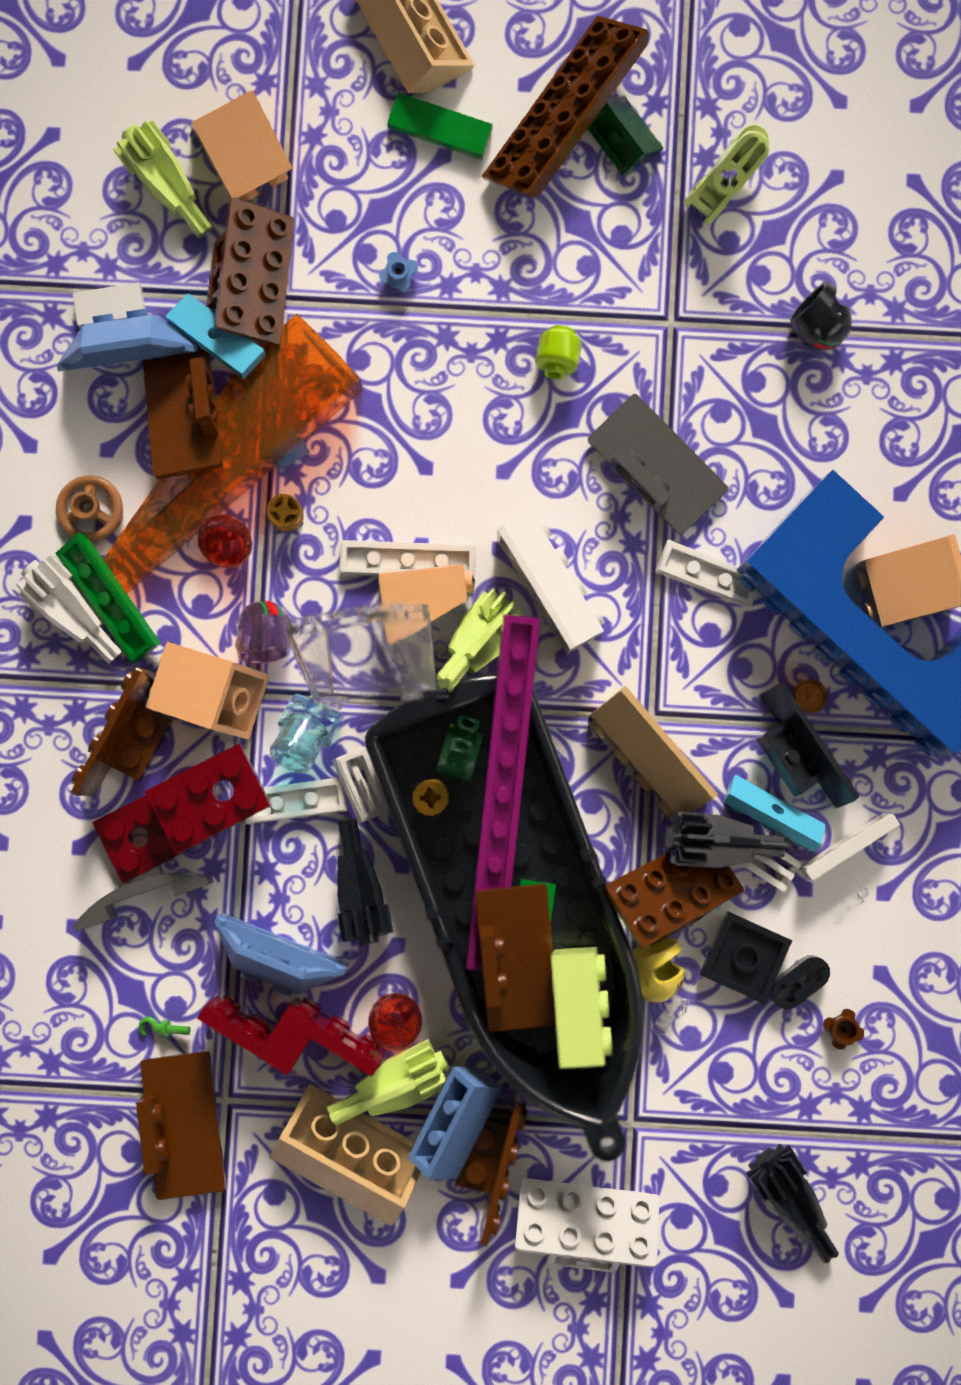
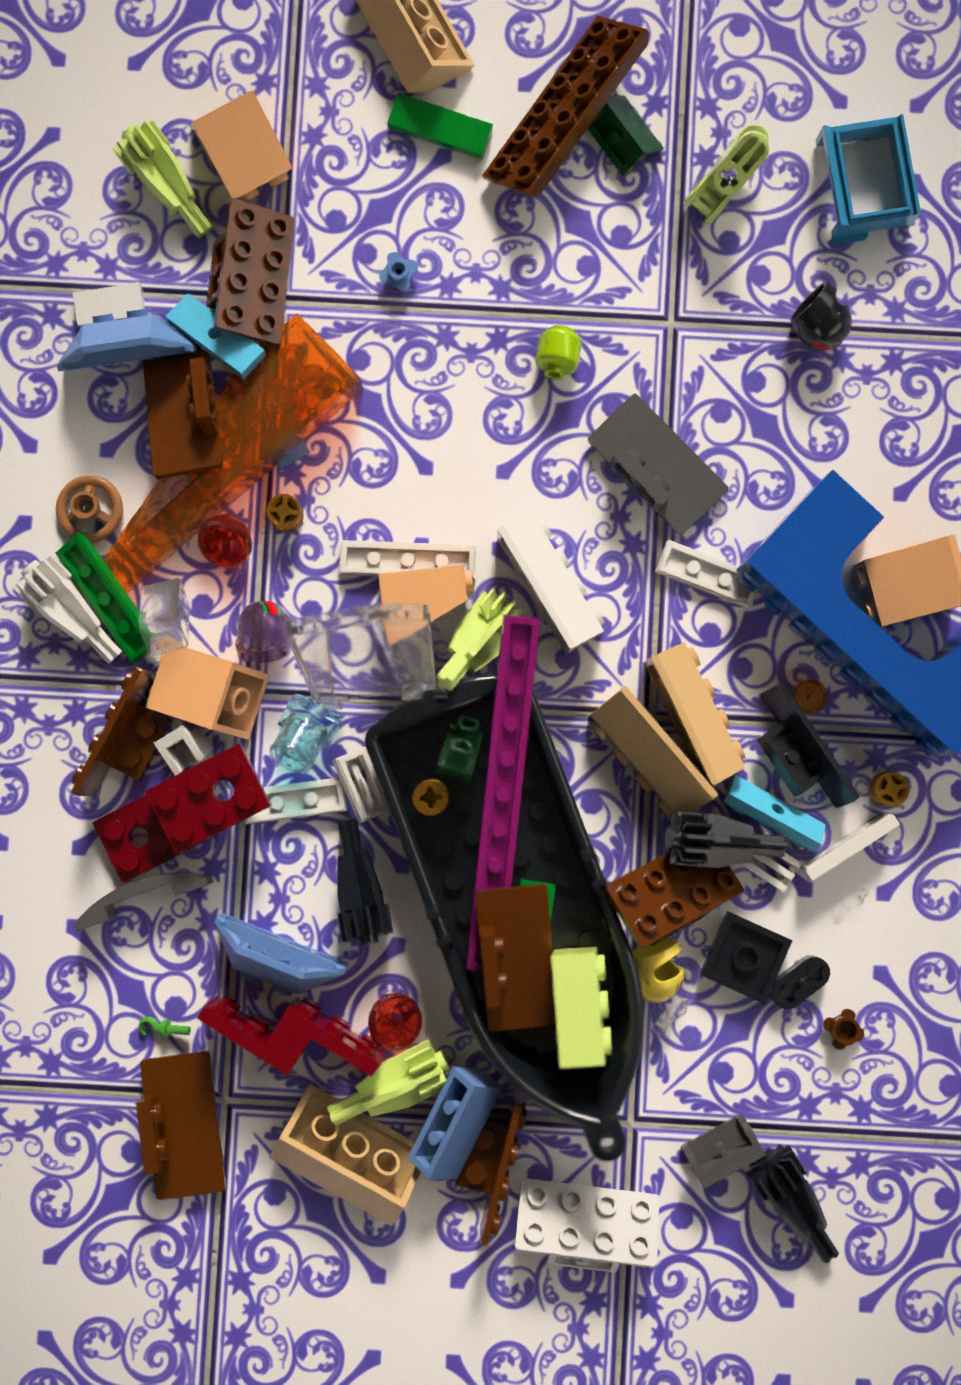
(164, 616): none -> clear piece
(183, 747): none -> white window
(695, 714): none -> tan slope
(723, 1150): none -> dark grey hinge
(857, 227): none -> dark azure piece
(895, 787): none -> pearl gold wheel

